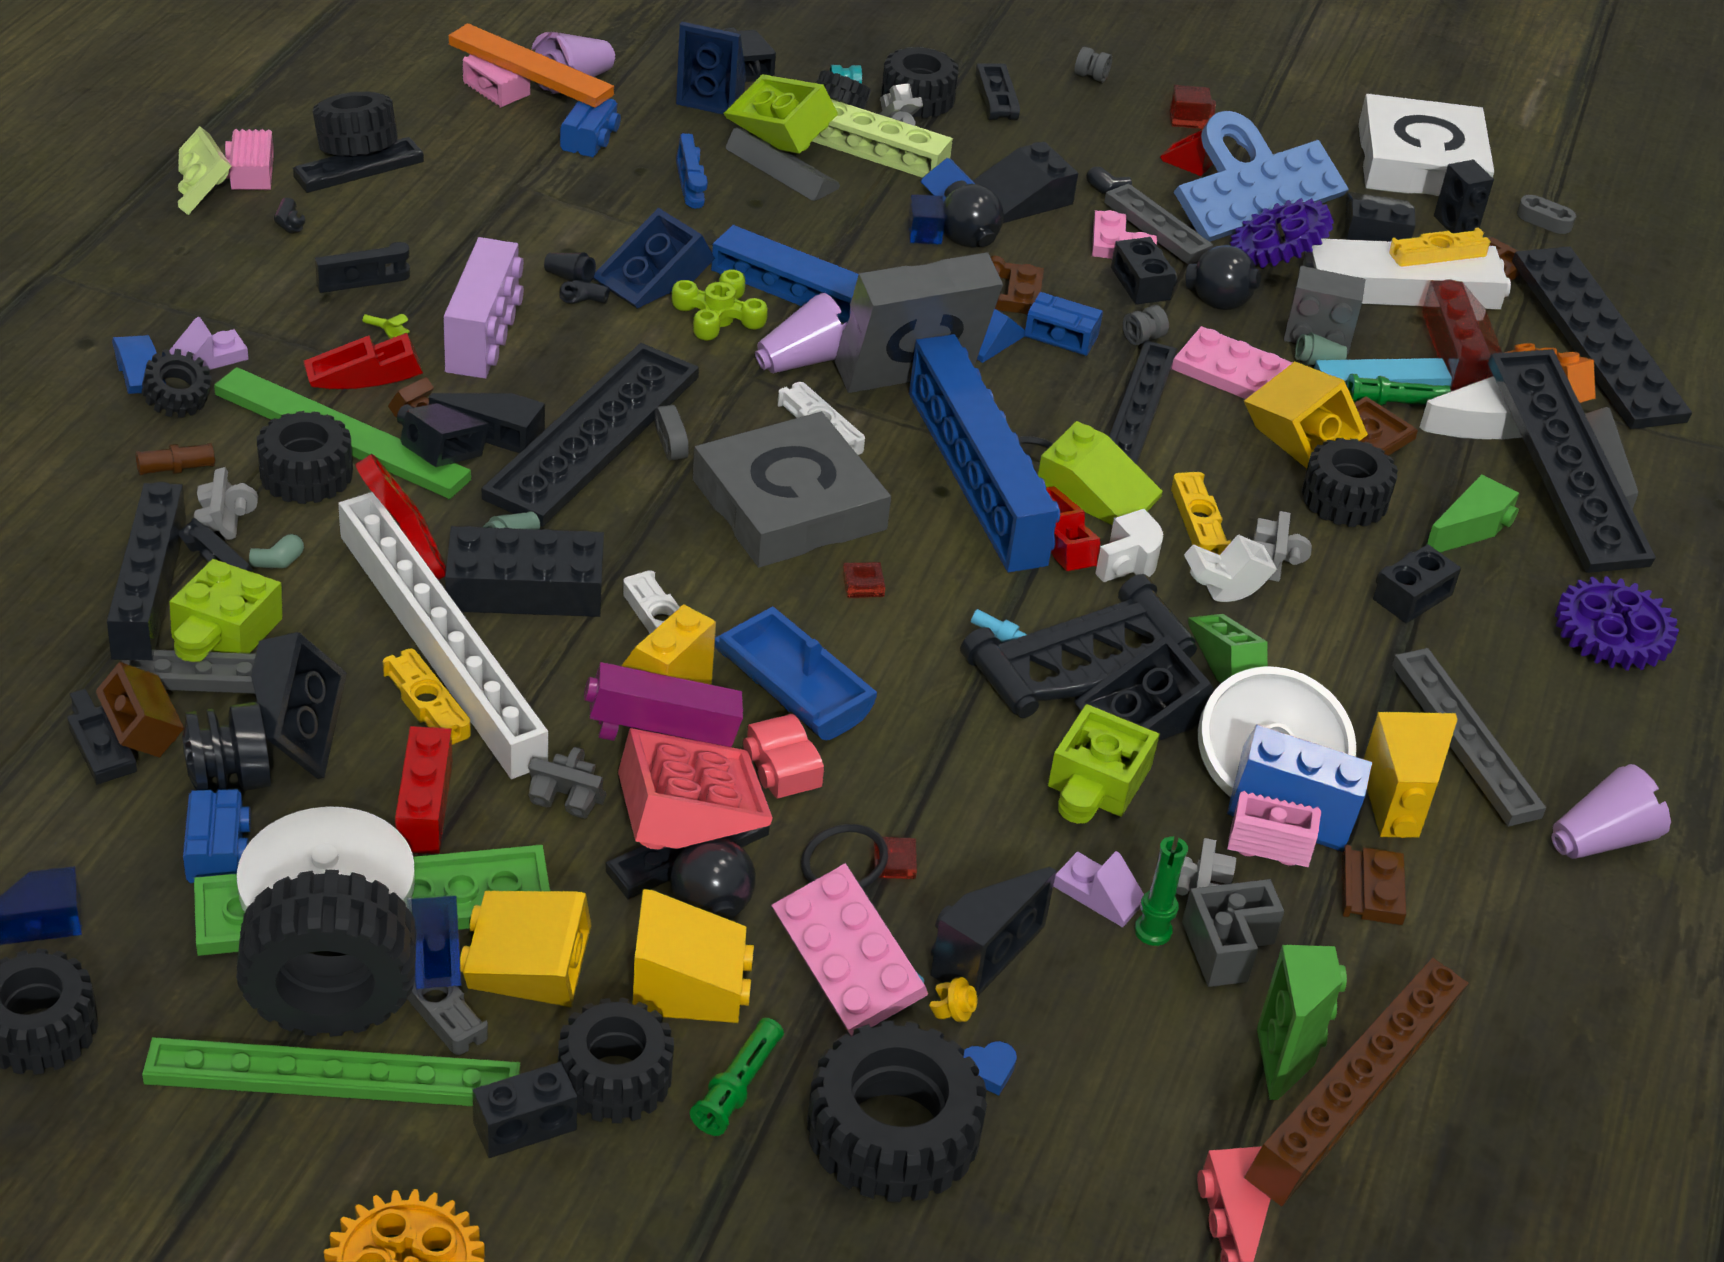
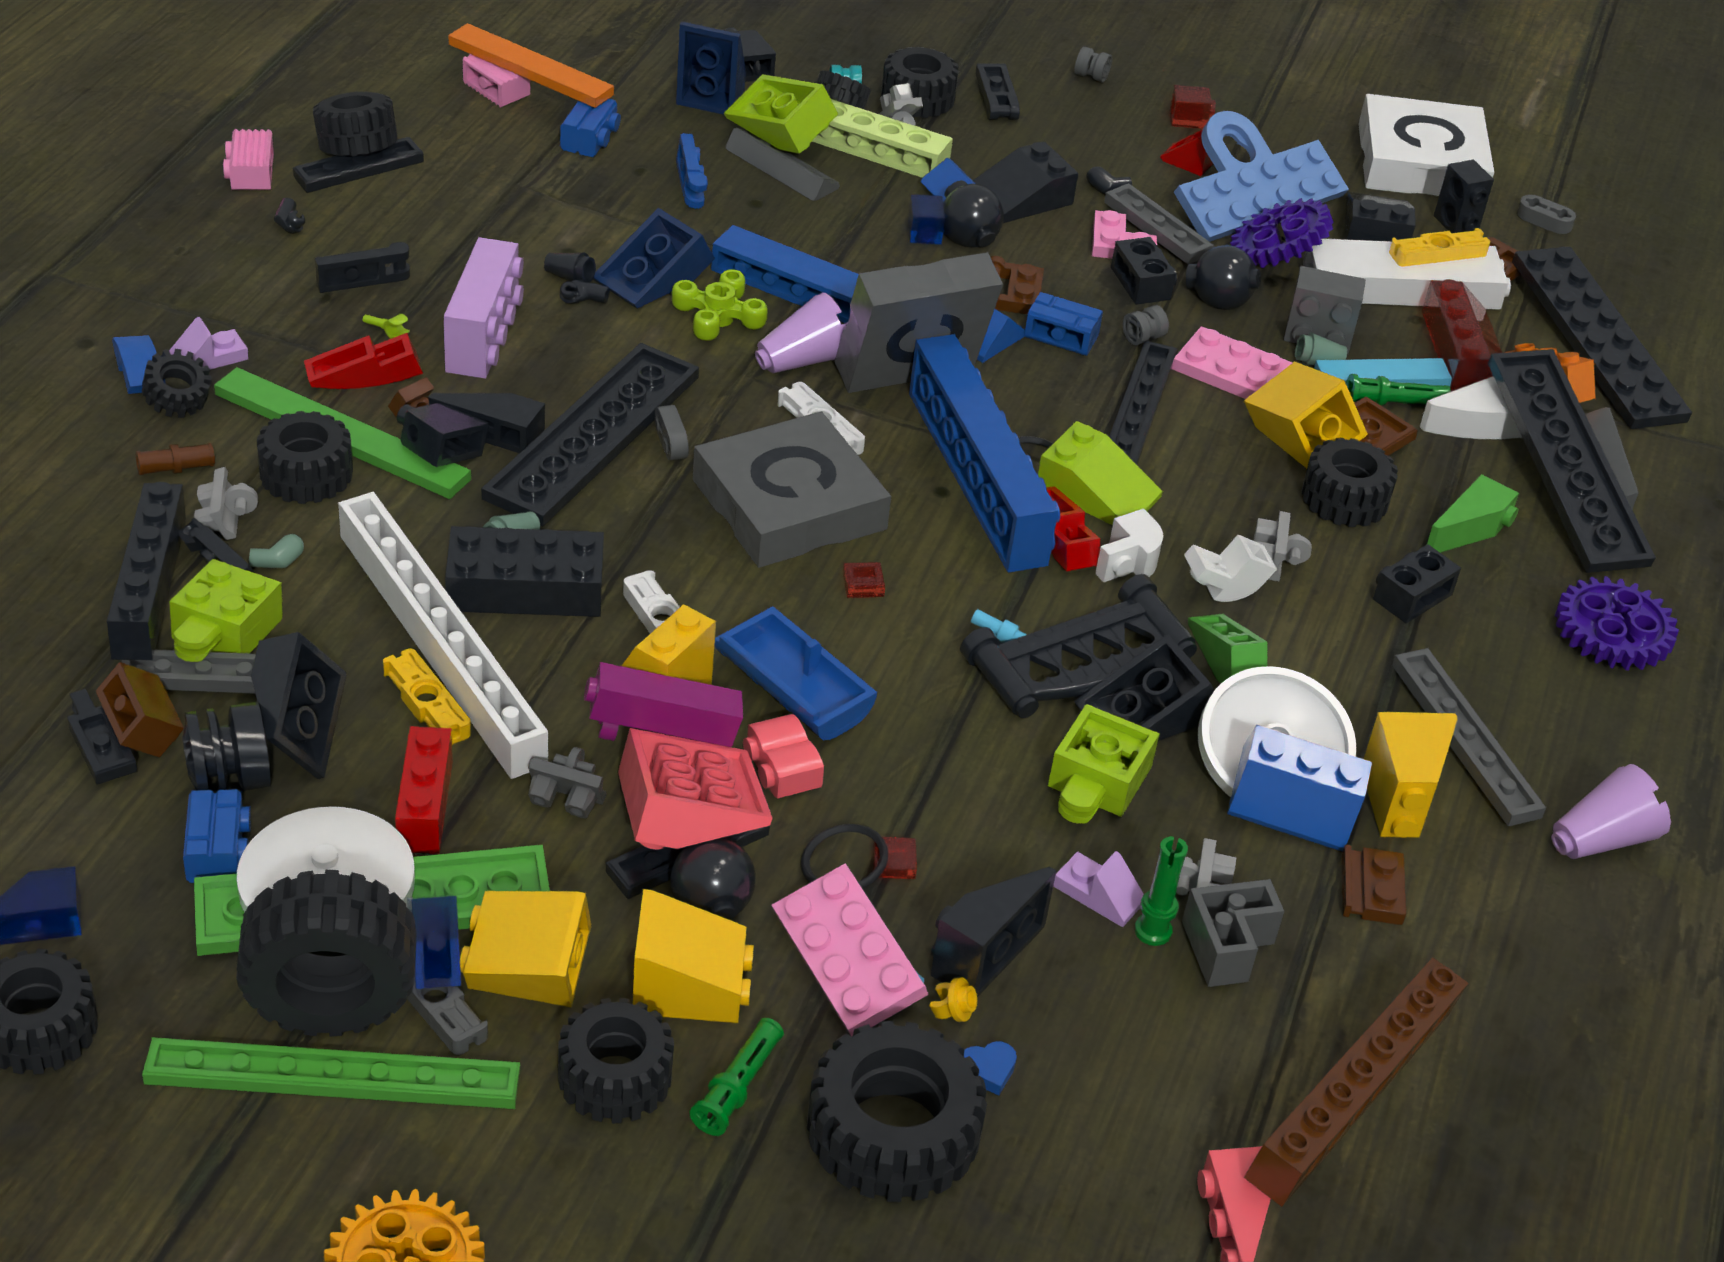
(201, 168): yellowish green wing -> none
(403, 510): red beam -> none
(524, 1109): black brick -> none
(577, 52): lavender cone -> none
(1193, 497): yellow piece -> none
(1274, 829): bright pink brick -> none
(1298, 1013): bright green slope -> none

